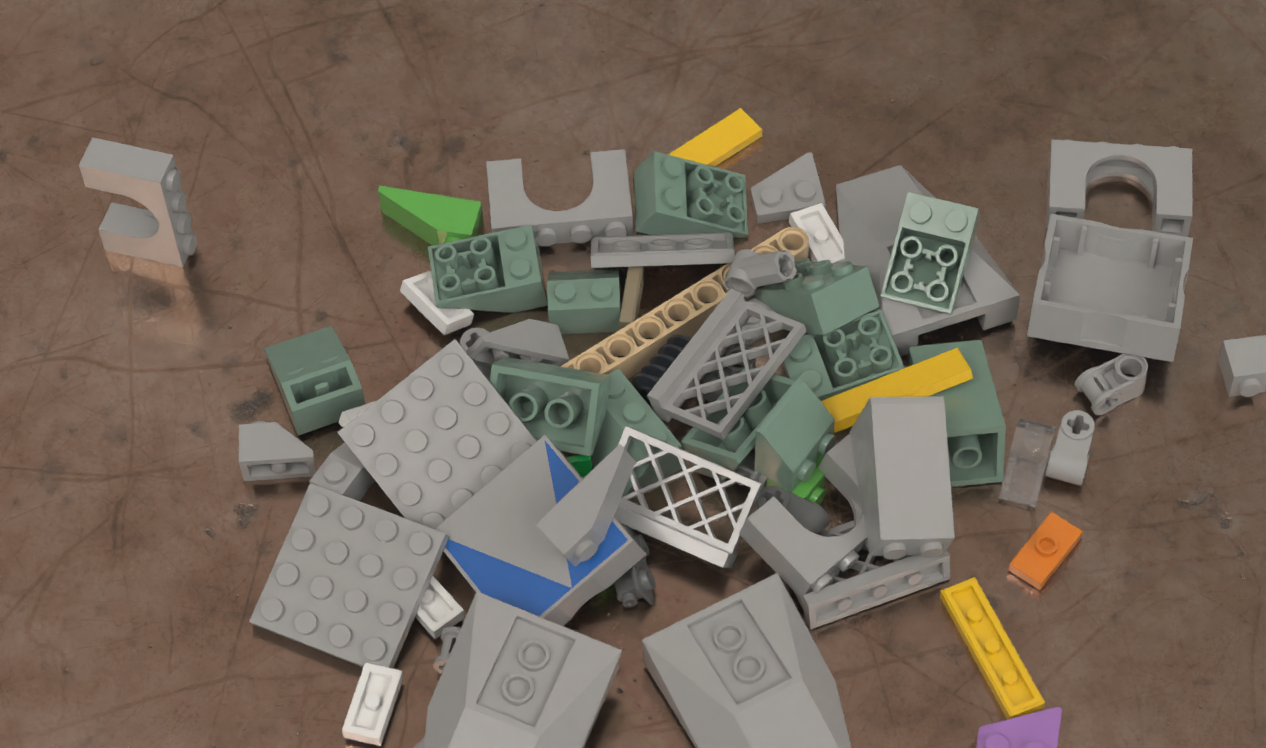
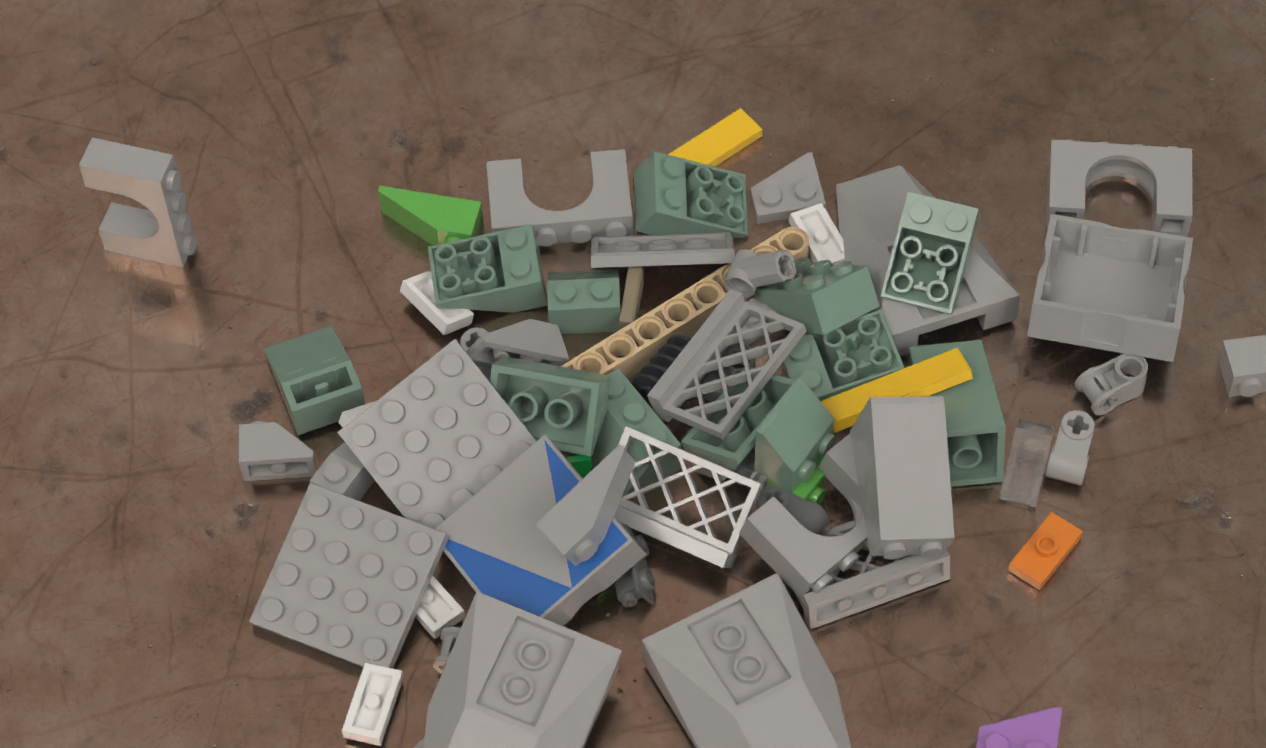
(992, 649): yellow tile -> none

